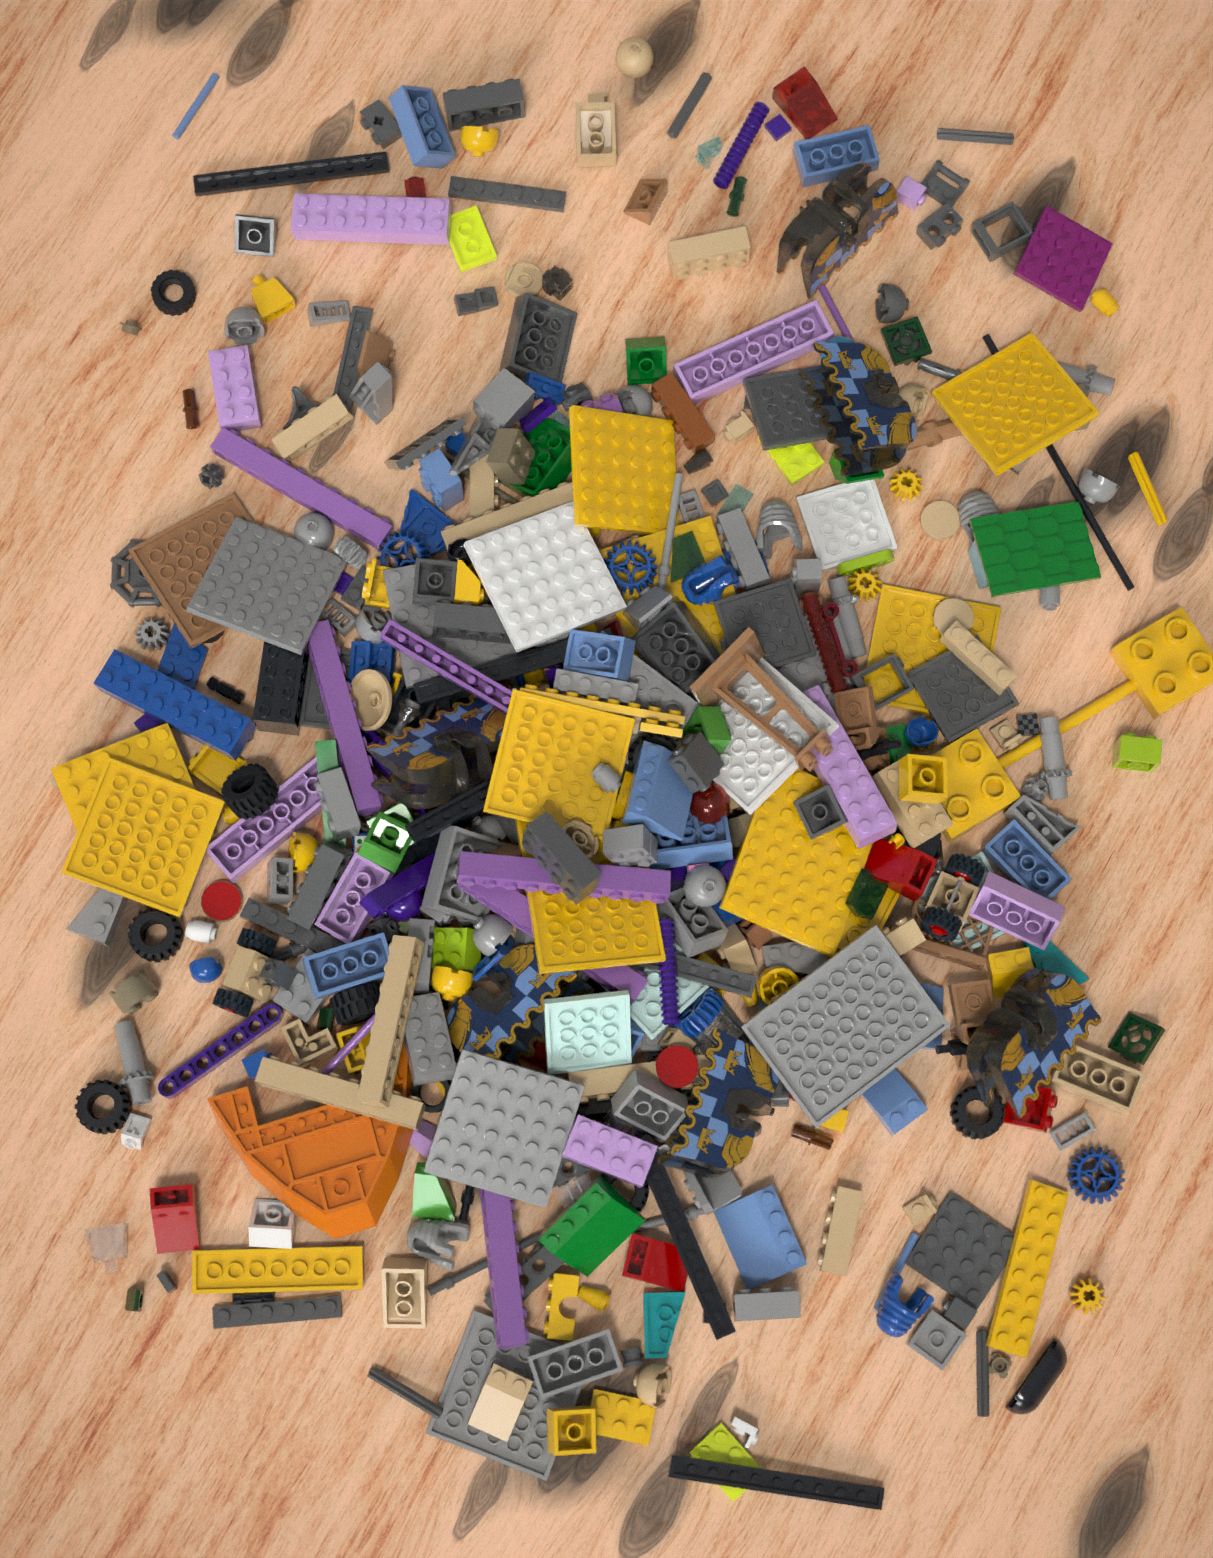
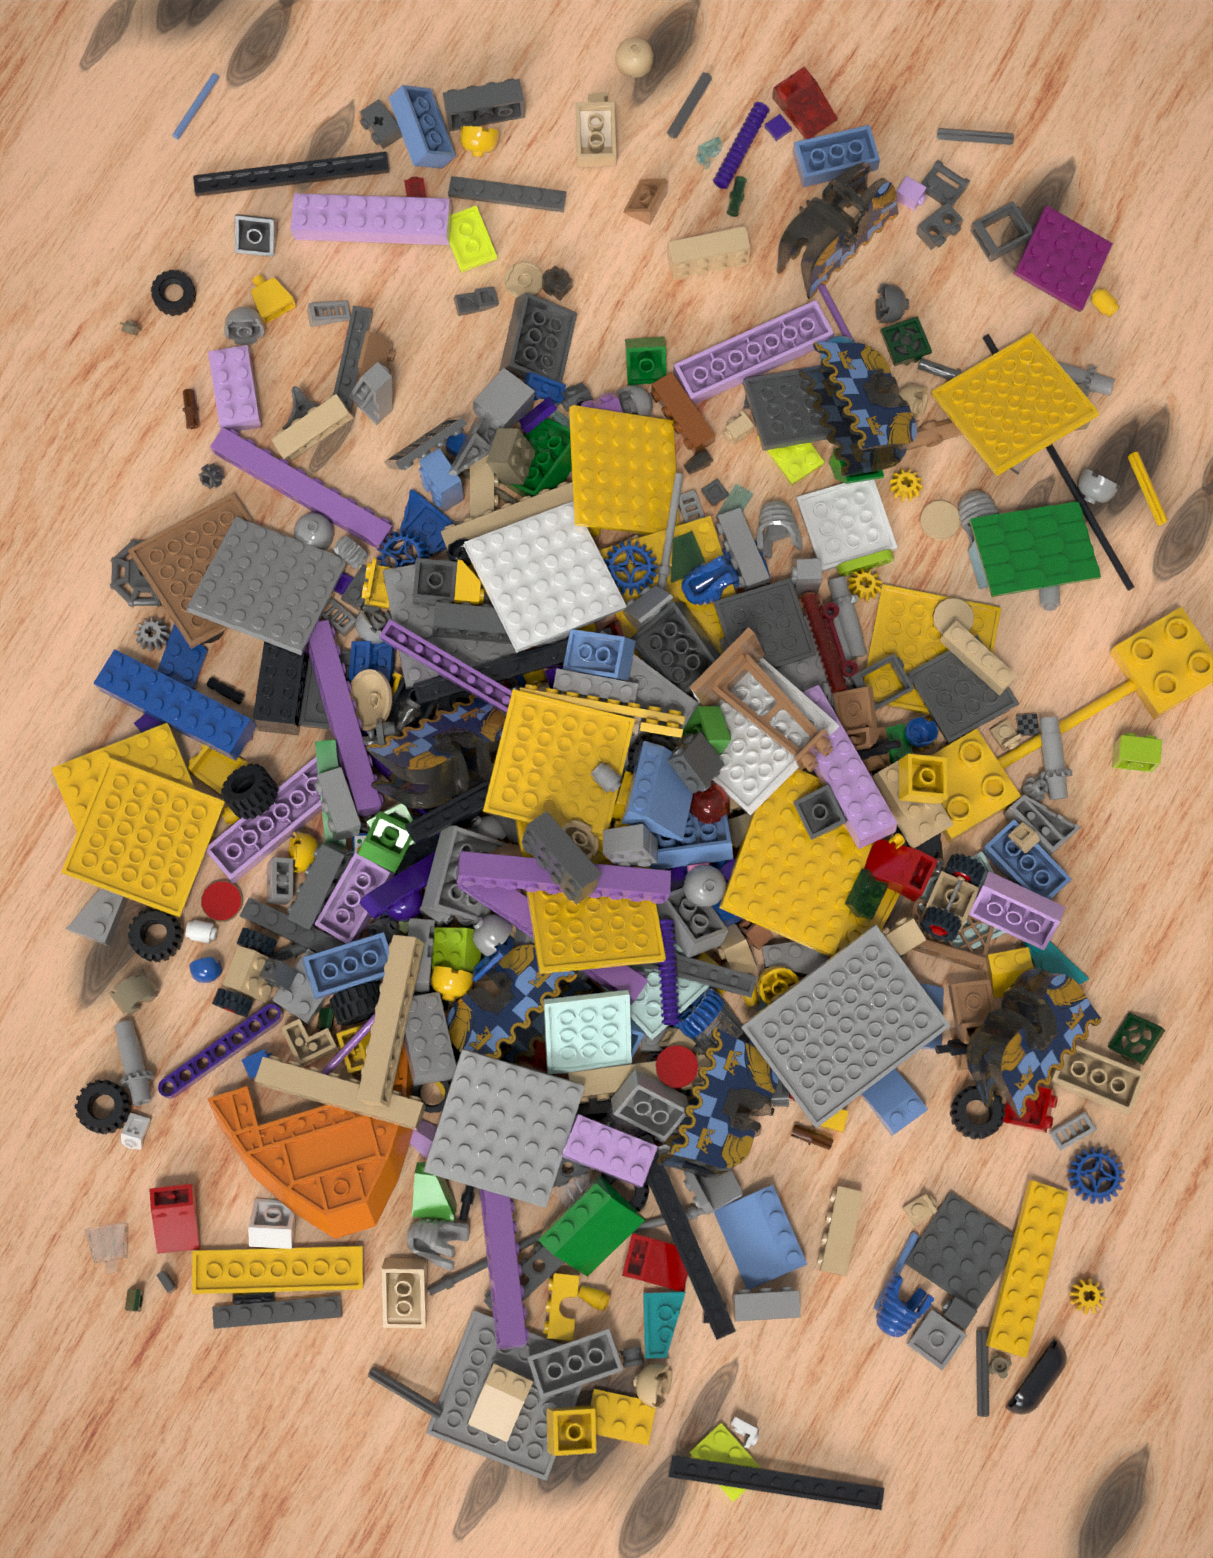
(383, 729): none -> dark grey hips
(1024, 837): none -> tan slope

